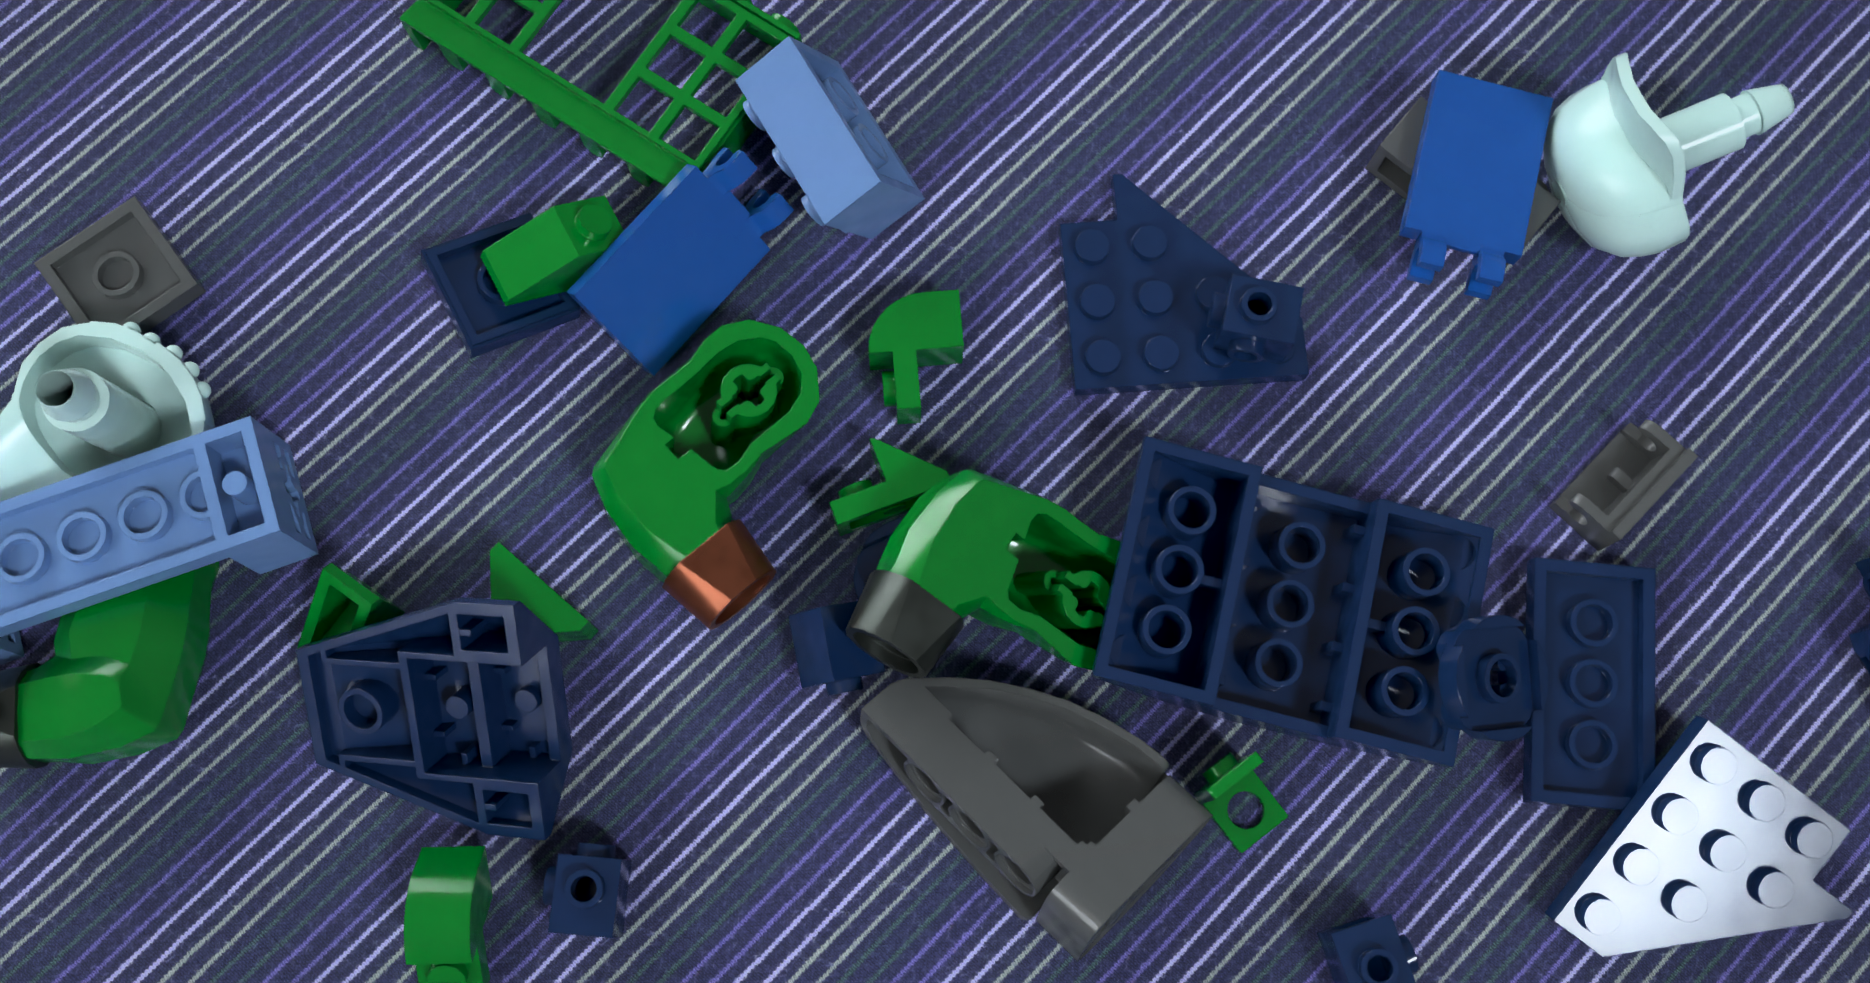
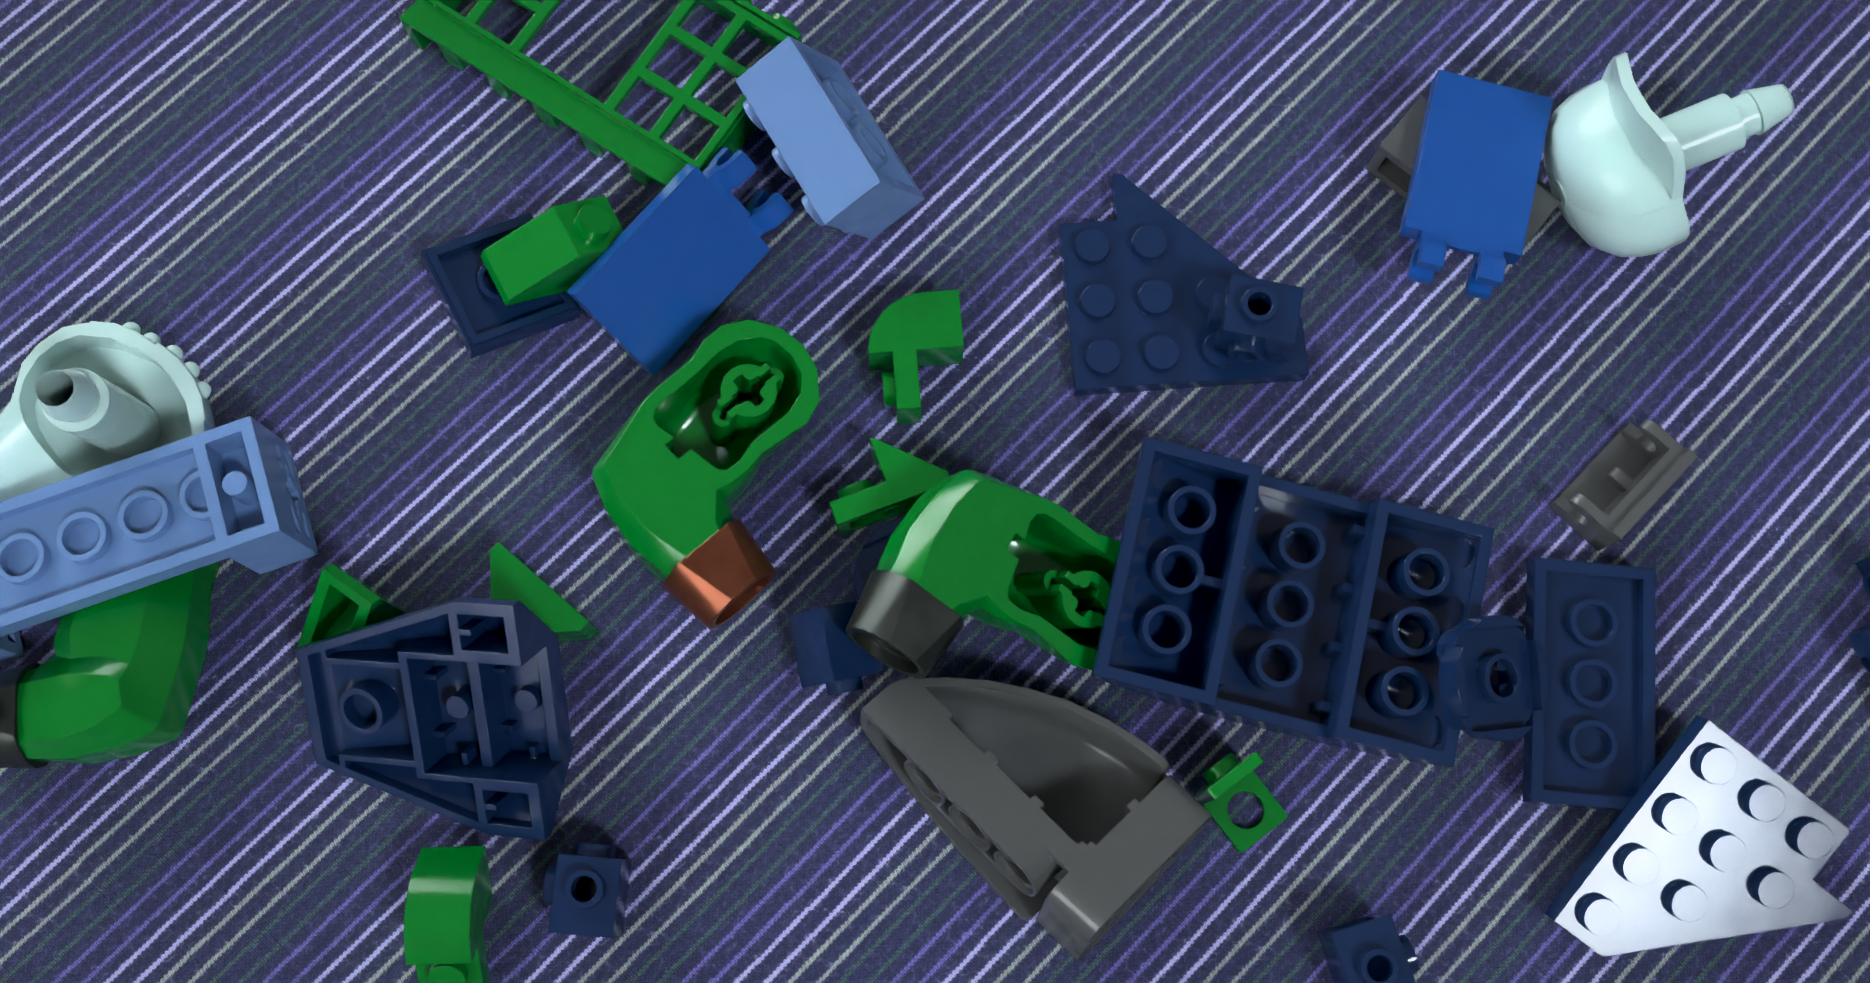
(121, 271): dark grey plate -> none

